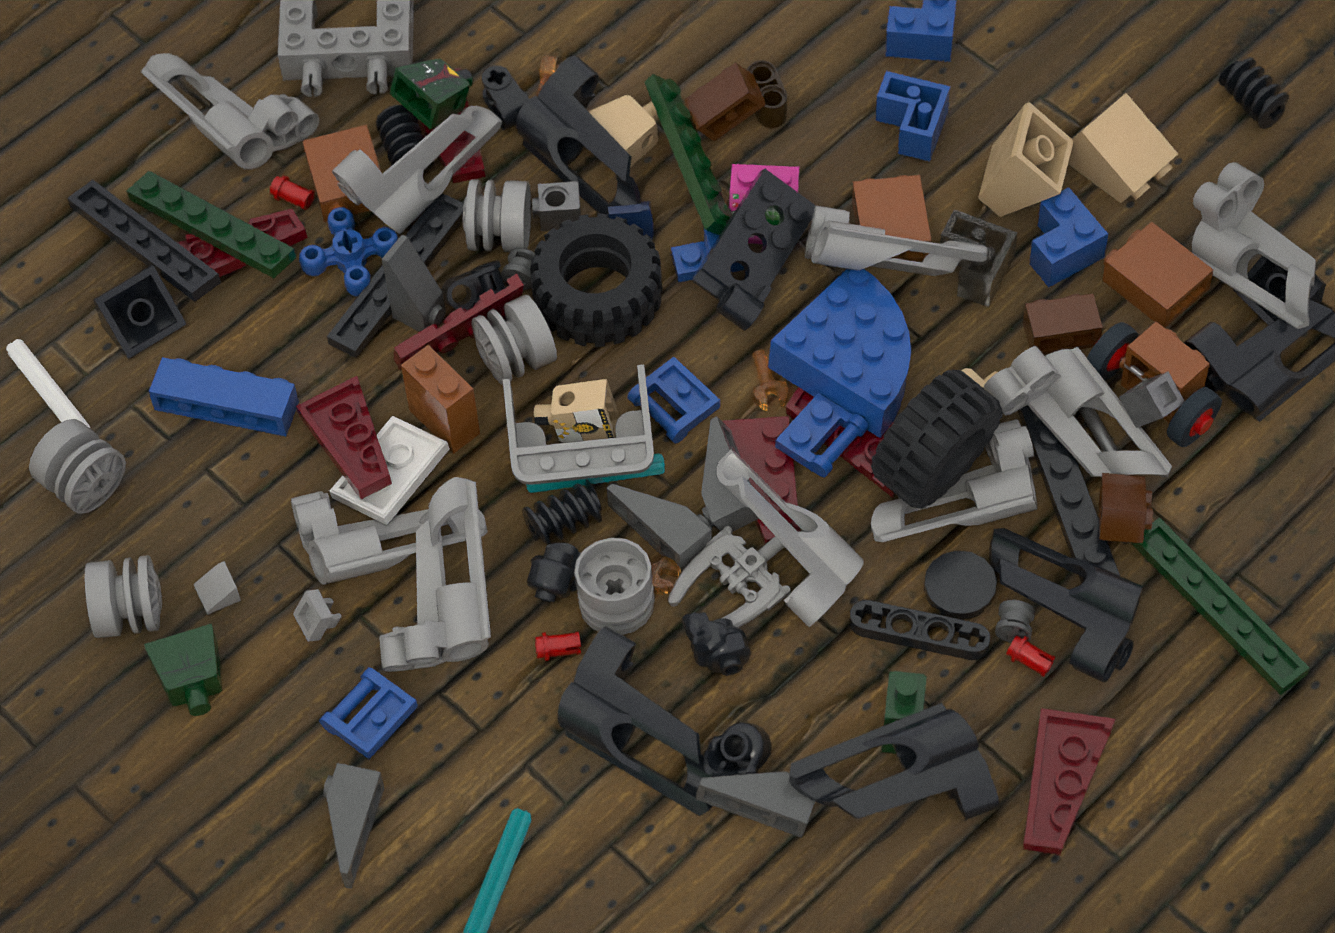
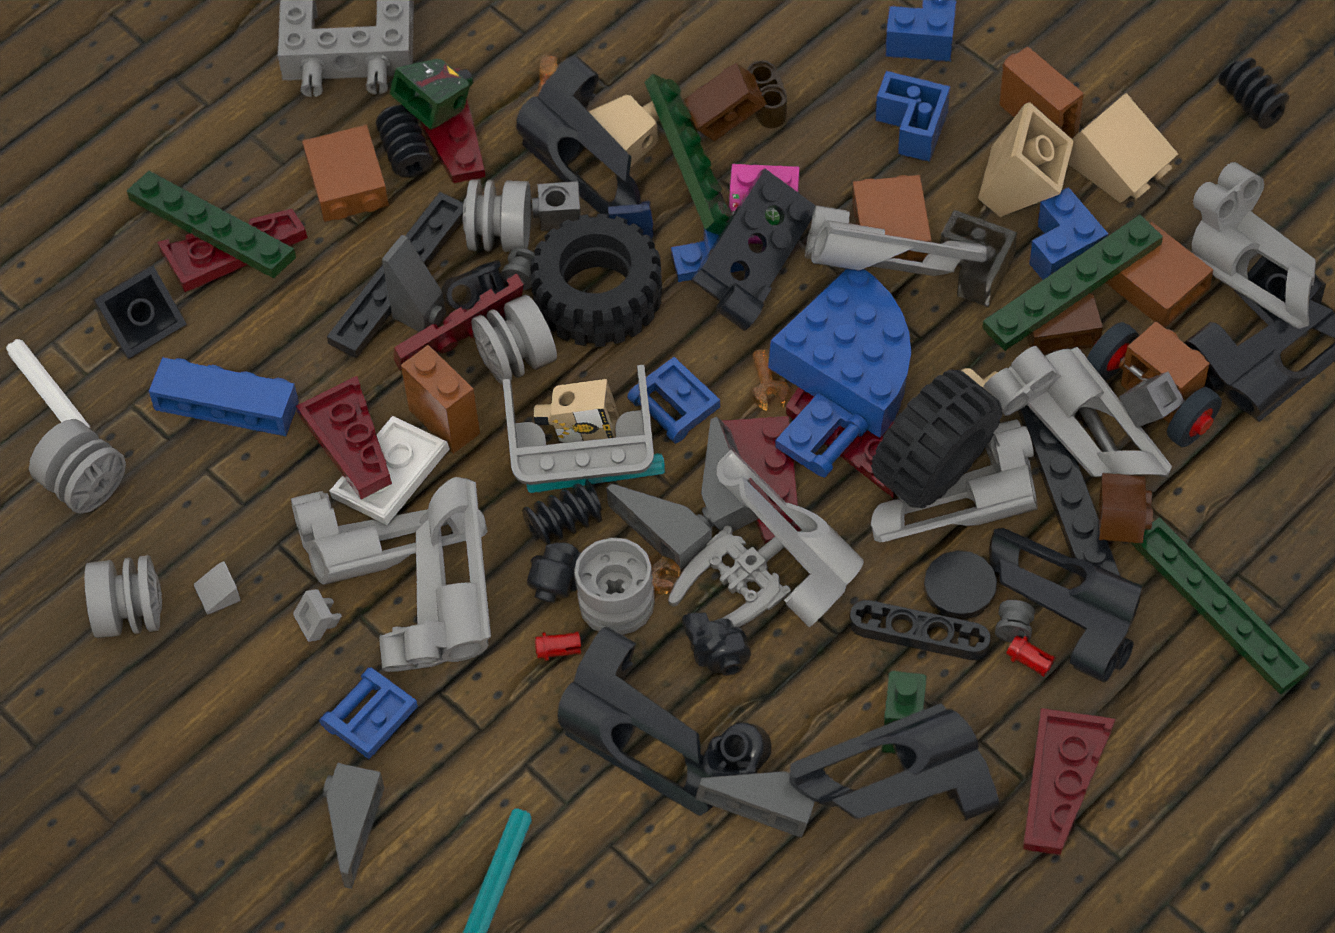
(144, 240): black plate -> none
(188, 667): dark green torso -> none
(231, 124): light grey panel -> none
(293, 193): red pin -> none
(342, 226): blue gear -> none
(400, 191): light grey panel -> none
(502, 95): black piece -> none
(1033, 80): none -> dark orange brick
(1072, 282): none -> dark green plate

